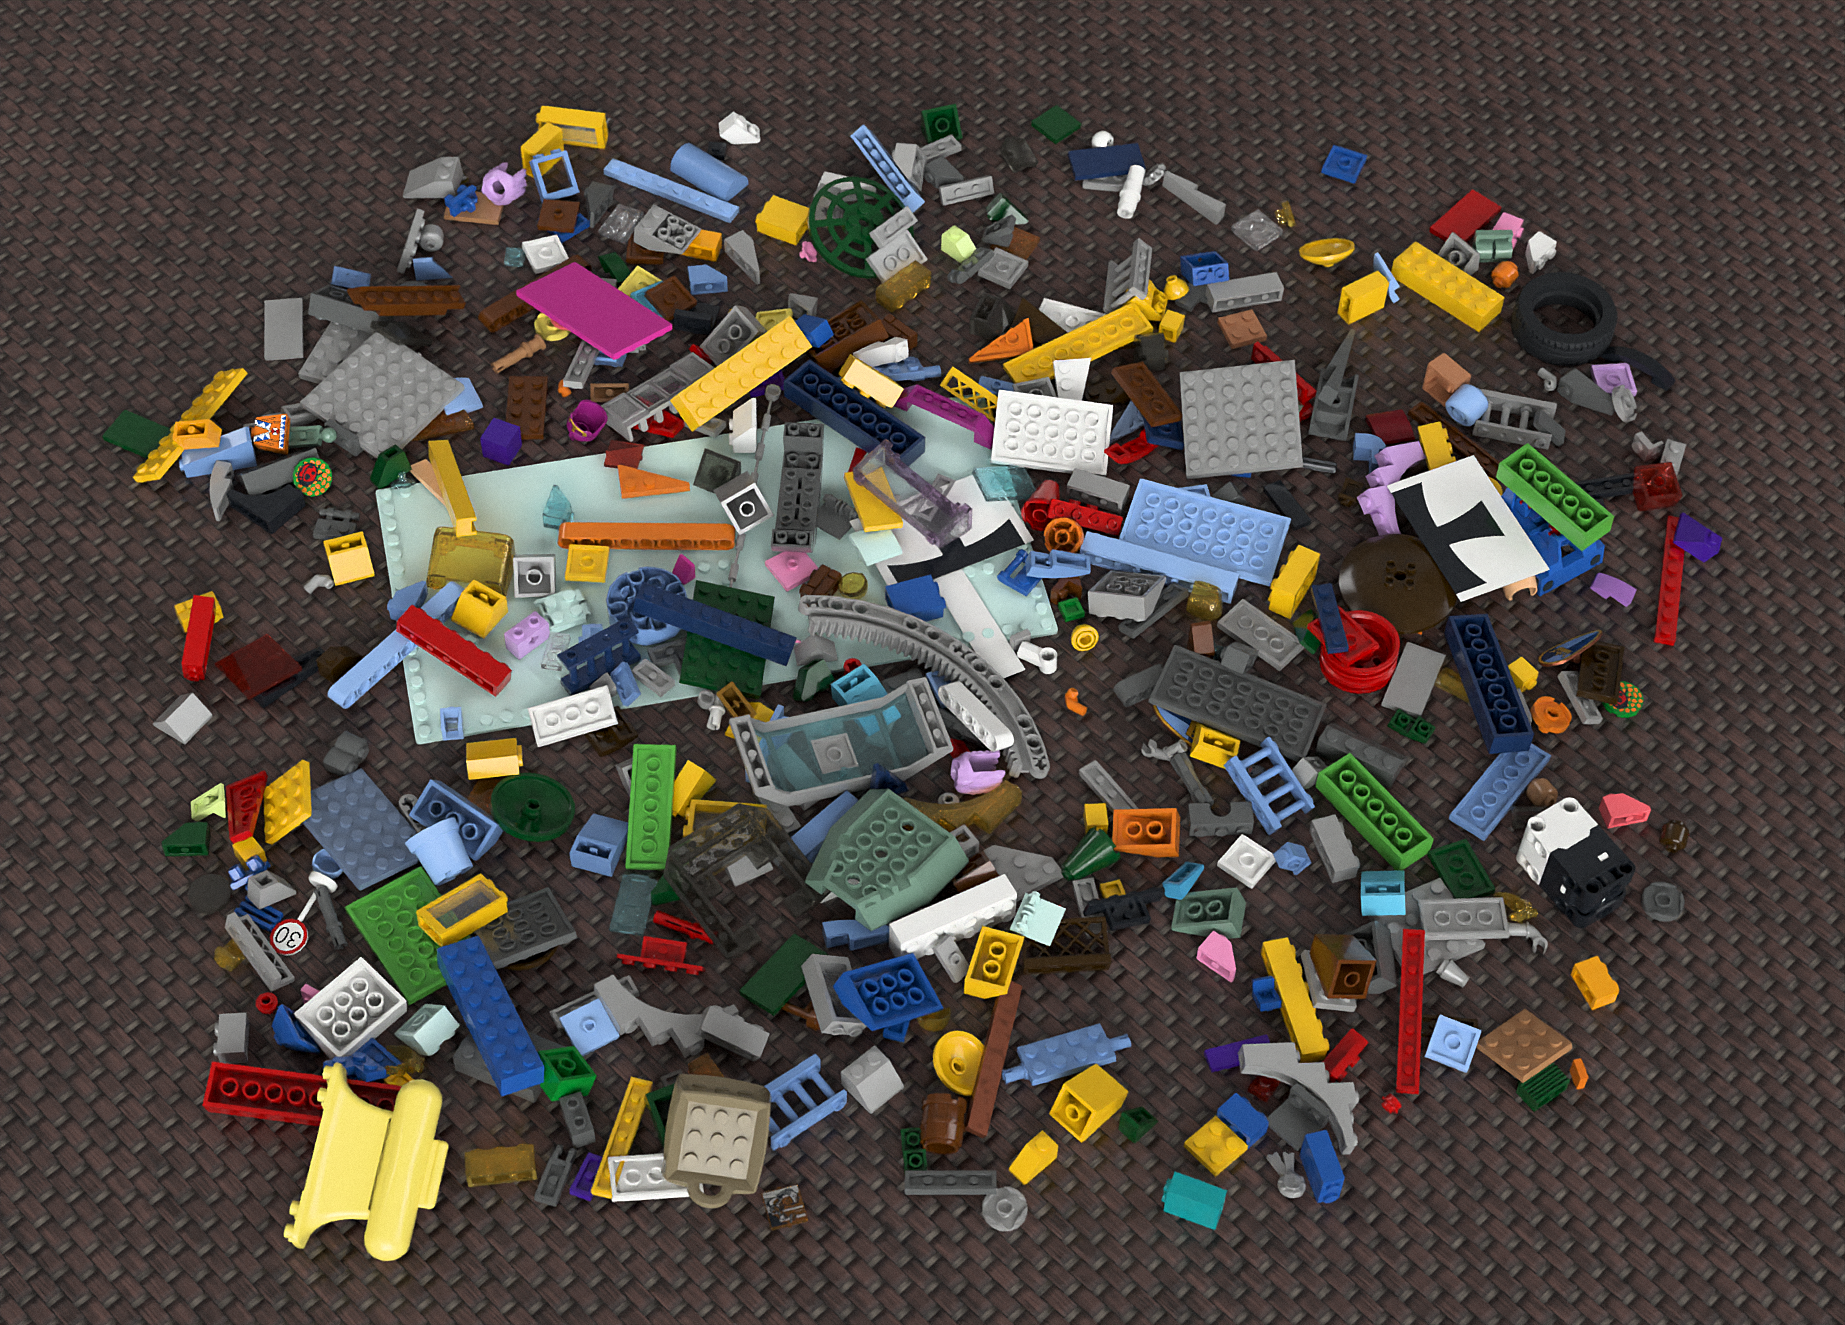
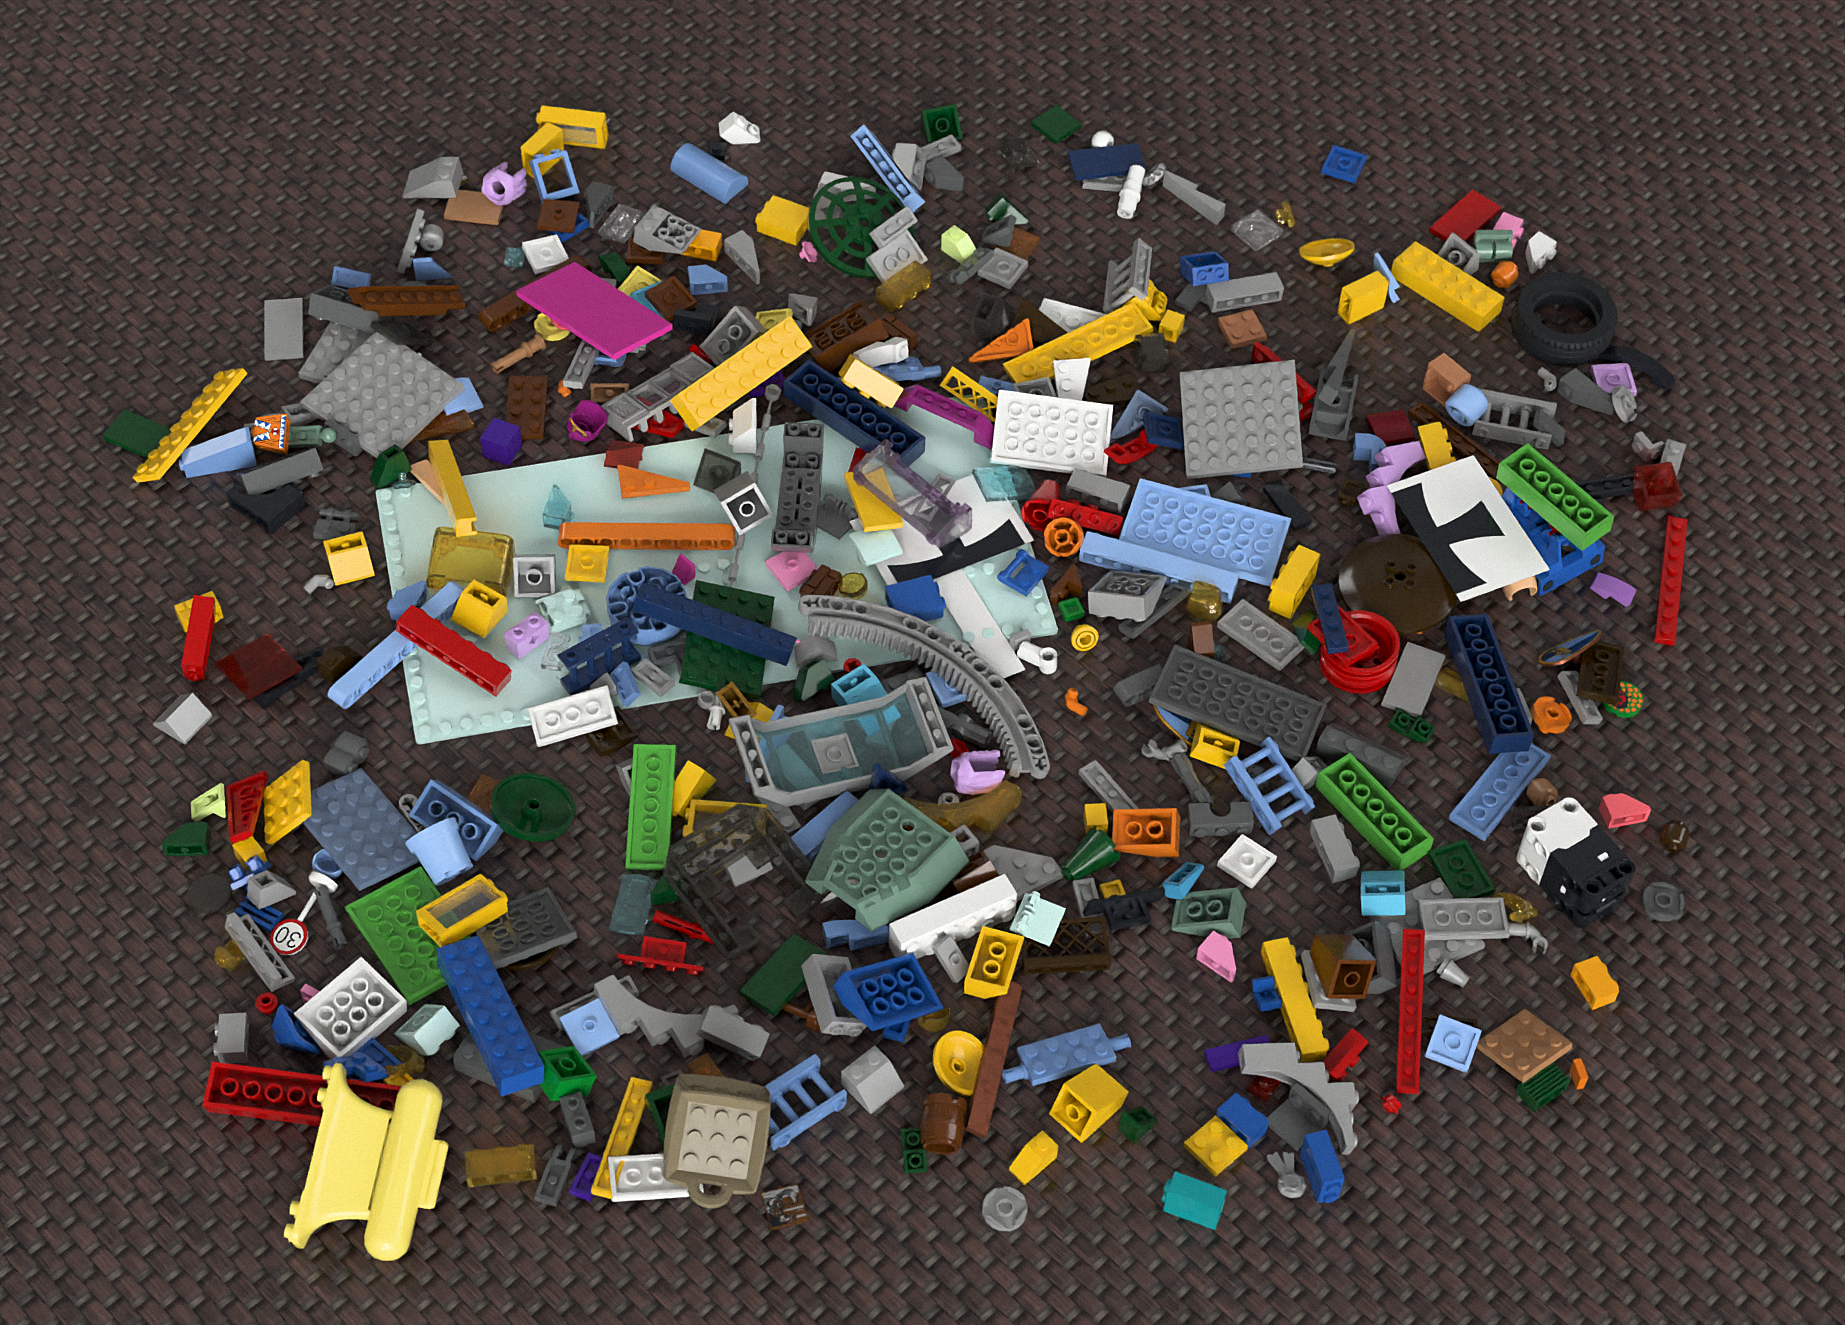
(197, 434): light orange brick -> none
(220, 485): light grey slope -> none
(312, 476): tile -> none
(451, 723): light blue window -> none
(465, 200): blue hips -> none
(493, 758): yellow brick -> none
(599, 845): medium blue slope -> none
(671, 190): light blue plate -> none
(815, 329): blue brick -> none
(951, 1182): dark grey plate -> none
(966, 190): light grey plate -> none
(975, 716): white beam -> none
(1057, 564): medium blue slope -> none
(1147, 394): reddish brown plate -> none
(1175, 288): yellow brick -> none
(1238, 657): dark grey brick -> none
(1292, 857): medium blue brick -> none
(1523, 674): yellow brick -> none
(1696, 538): dark purple slope -> none

